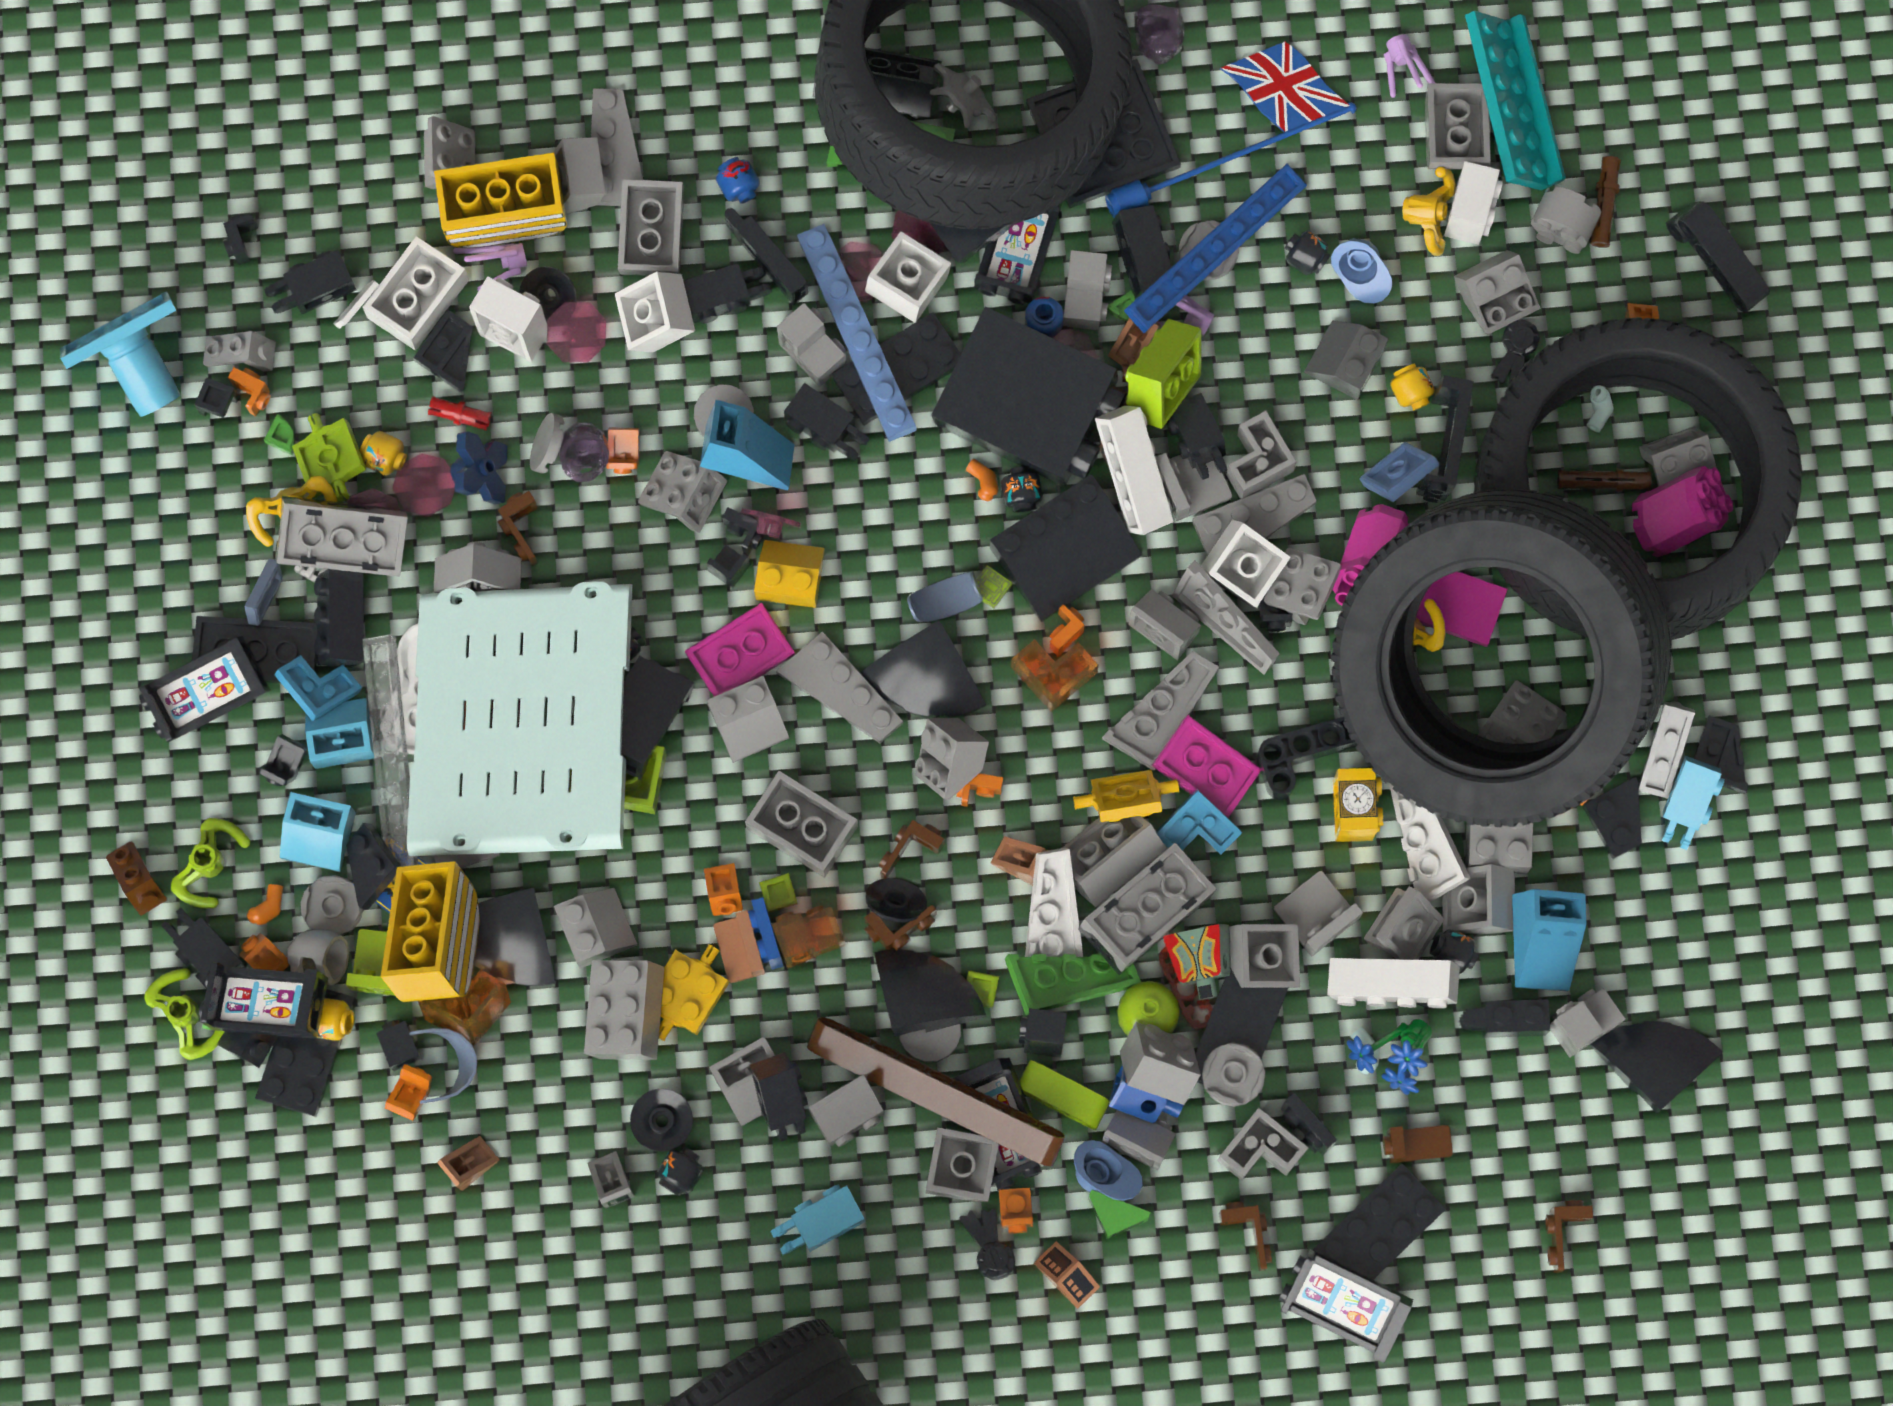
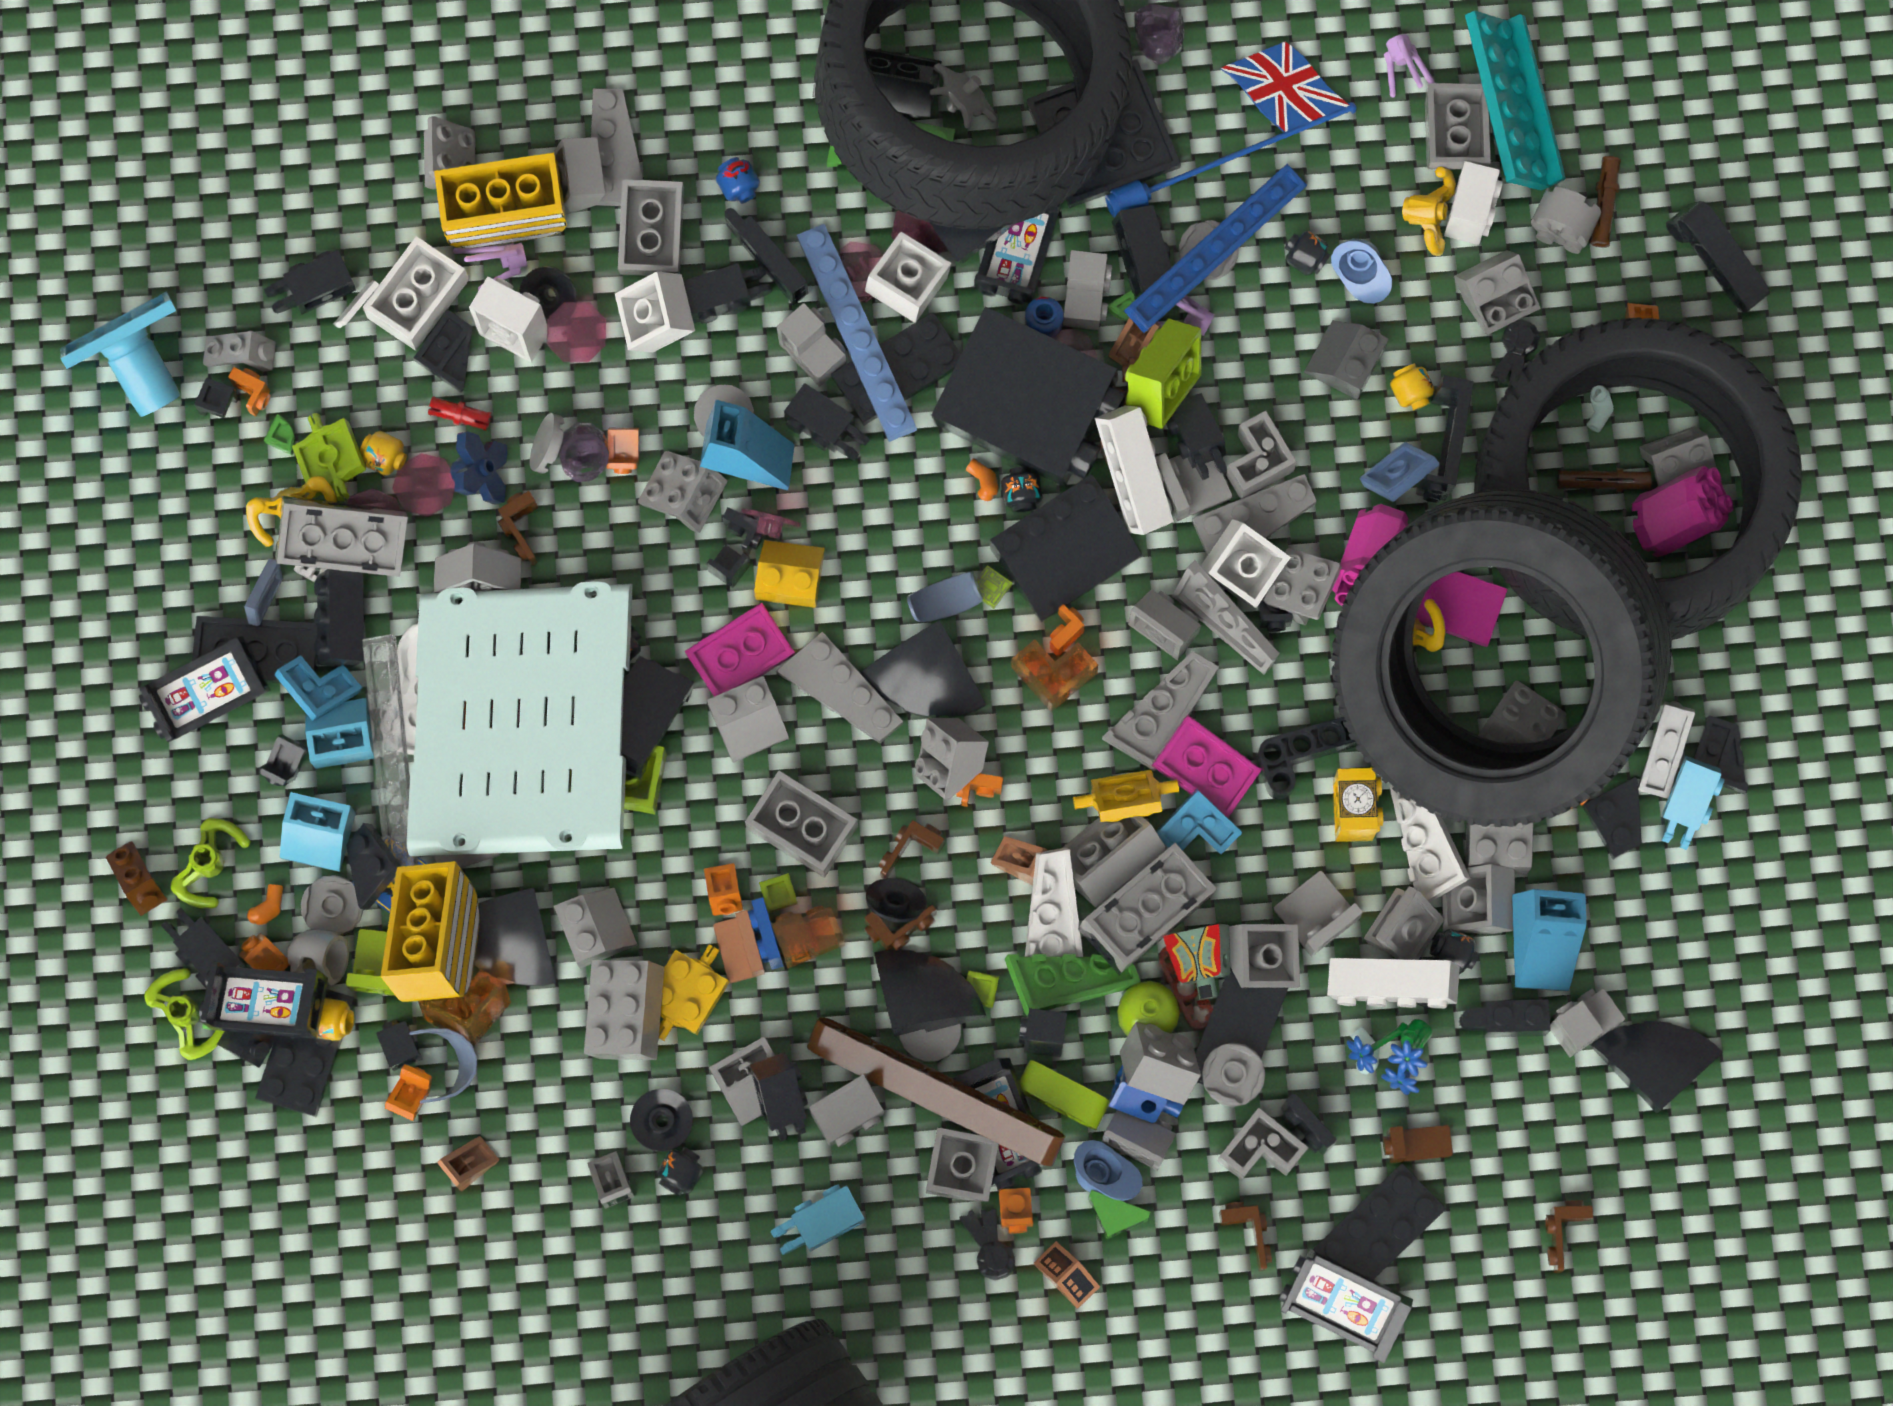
(234, 228): black bracket -> none

